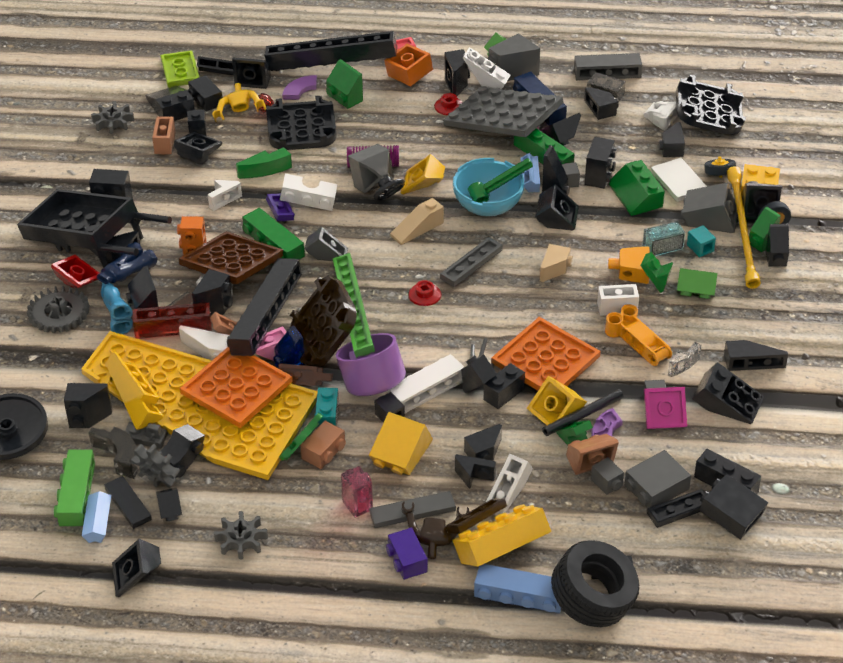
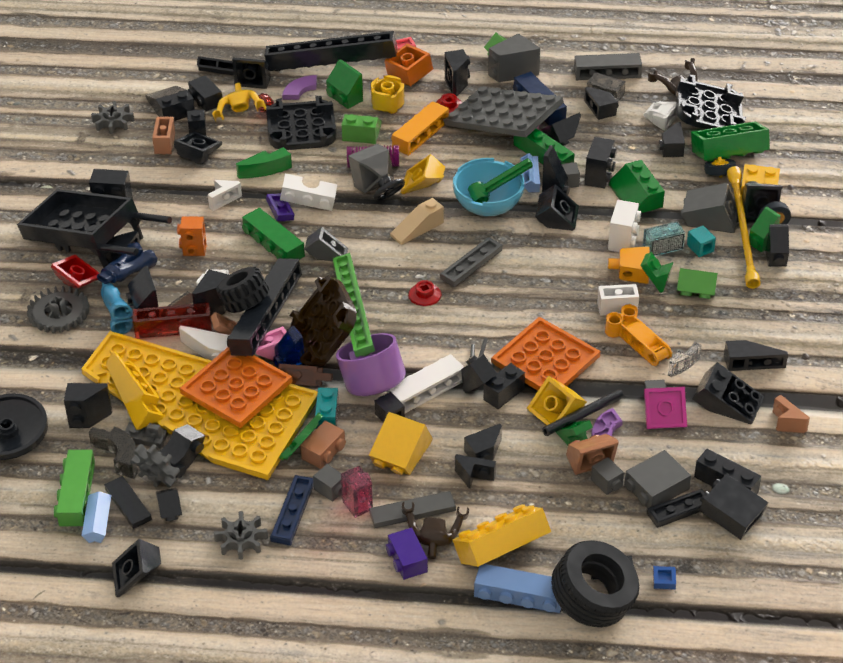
(179, 68): lime tile -> none
(231, 255): reddish brown plate -> none
(242, 289): none -> black tyre
(292, 510): none -> dark blue tile
(328, 482): none -> dark grey brick
(360, 128): none -> bright green slope
(387, 94): none -> yellow brick
(420, 128): none -> light orange brick
(476, 516): dark brown tile -> none
(485, 71): white slope -> none
(510, 481): white slope -> none
(555, 262): tan slope -> none
(624, 226): none -> white brick
(664, 577): none -> blue plate
(673, 83): none -> dark brown piece
(677, 178): white tile -> none
(730, 141): none -> green brick
(789, 416): none -> nougat slope

